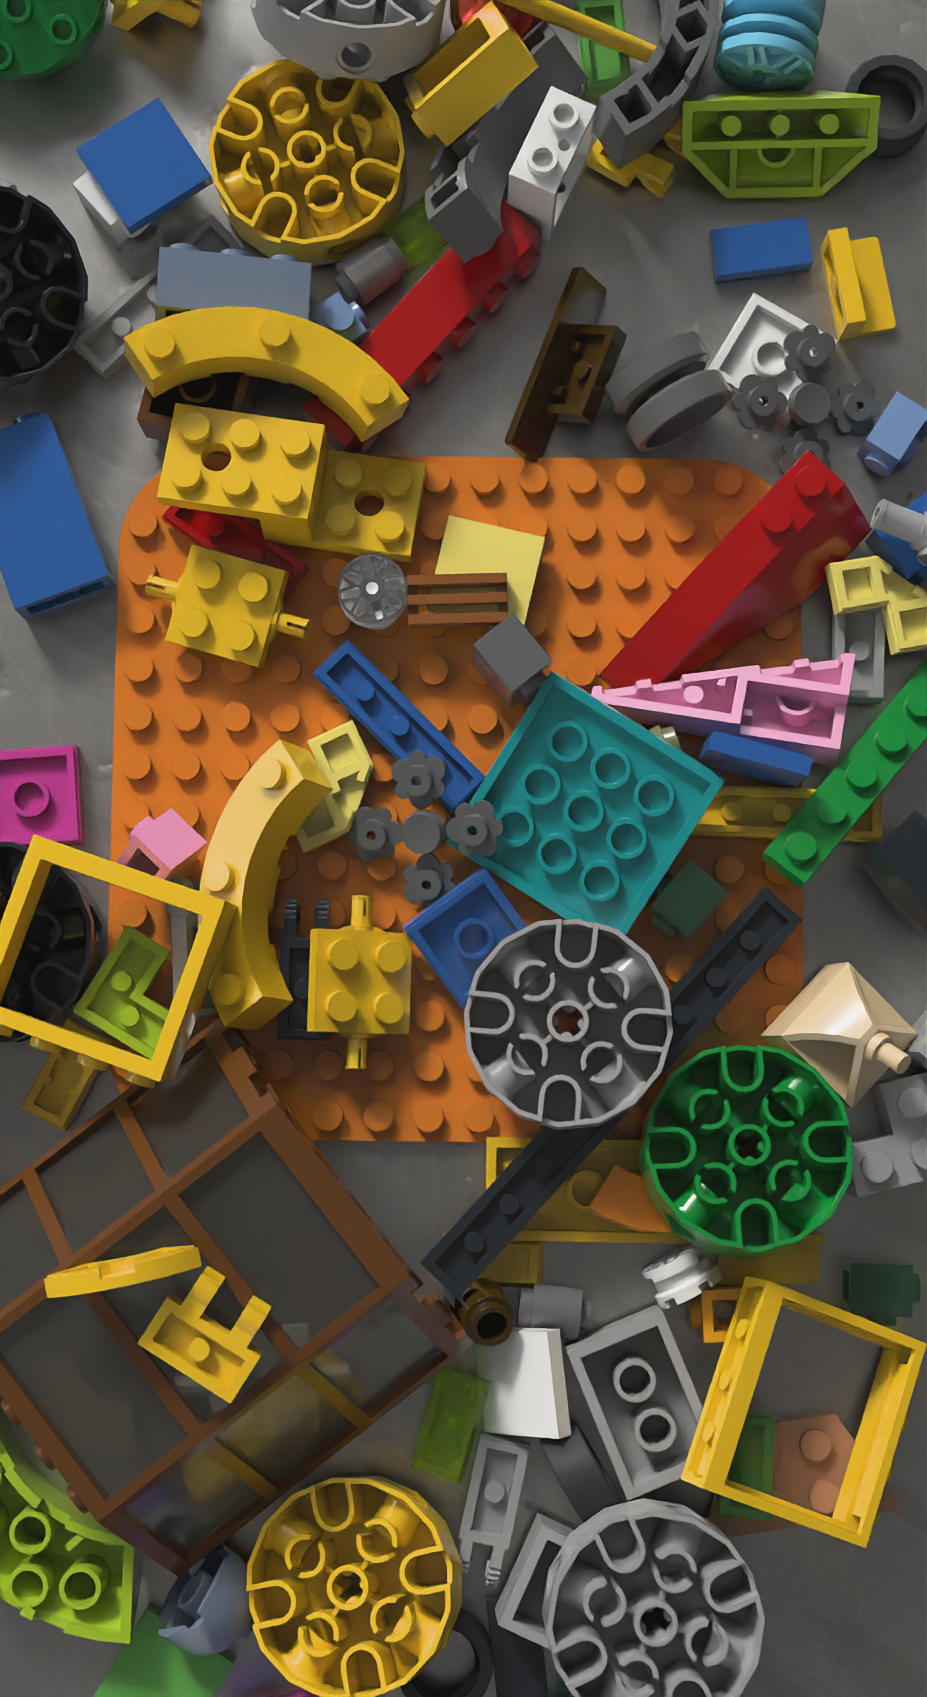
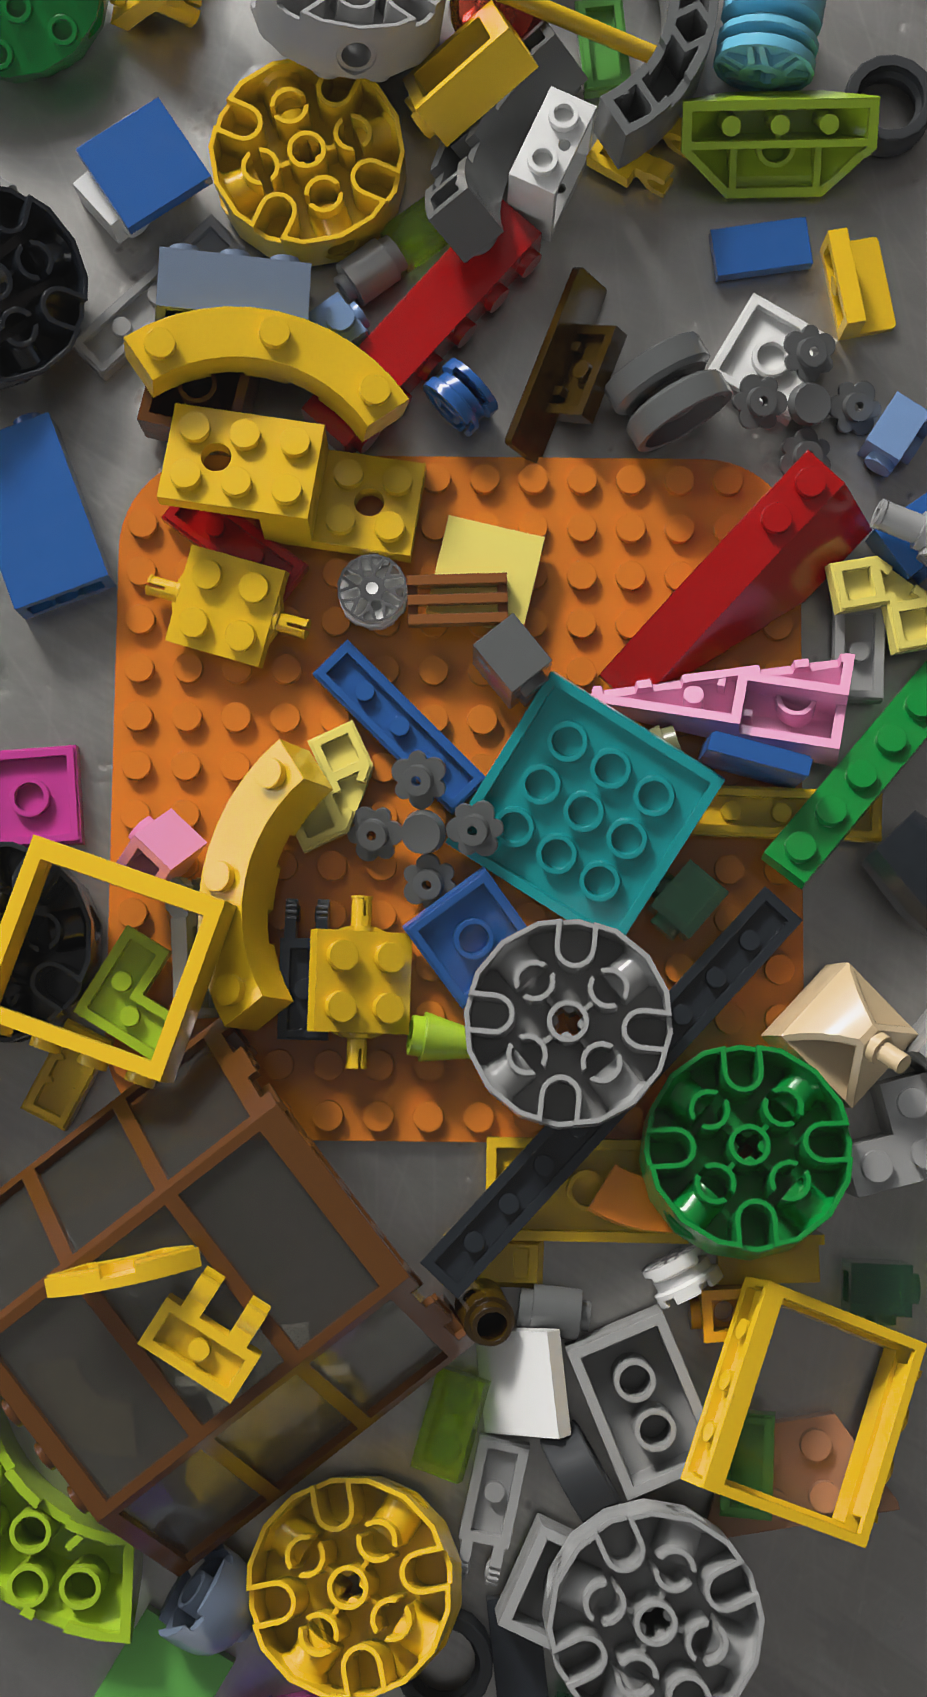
(436, 1039): none -> lime cone
(460, 396): none -> blue wheel

